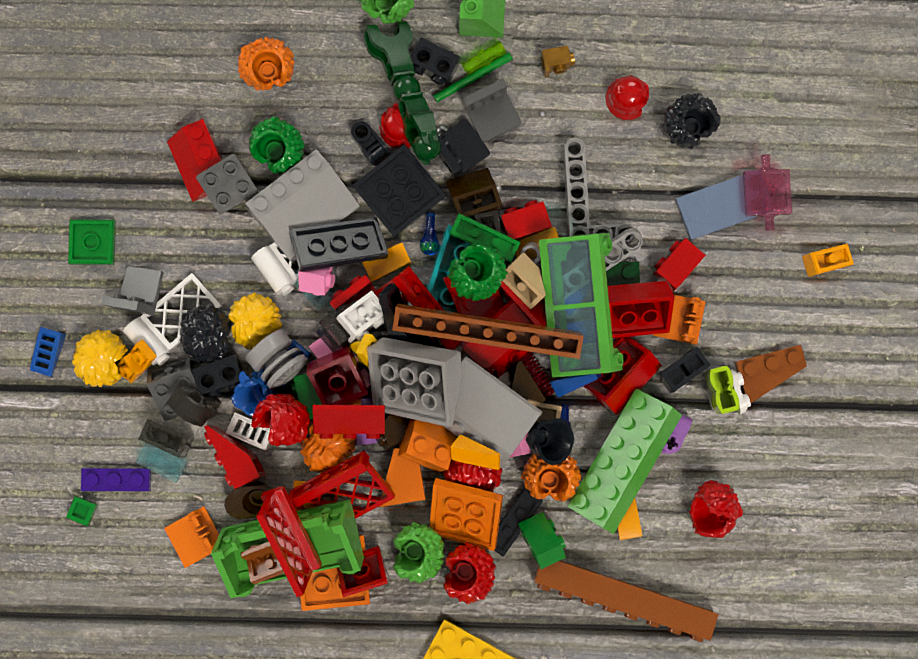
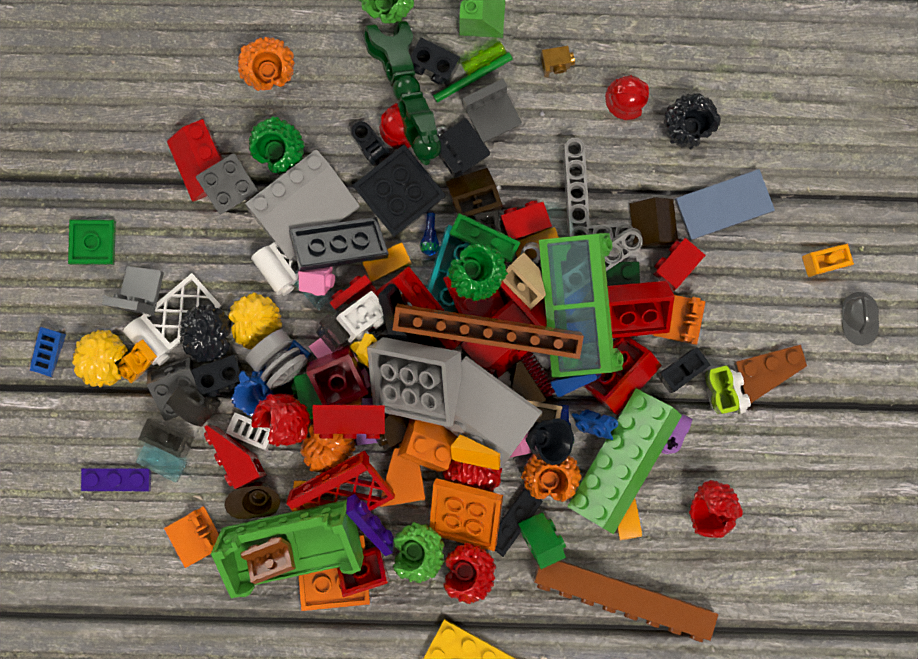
(81, 511): green plate -> none
(288, 538): red fence -> none
(370, 525): none -> dark purple plate
(595, 424): none -> blue hinge
(654, 220): none -> dark brown slope
(767, 192): clear pink plate -> none
(860, 318): none -> dark grey piece

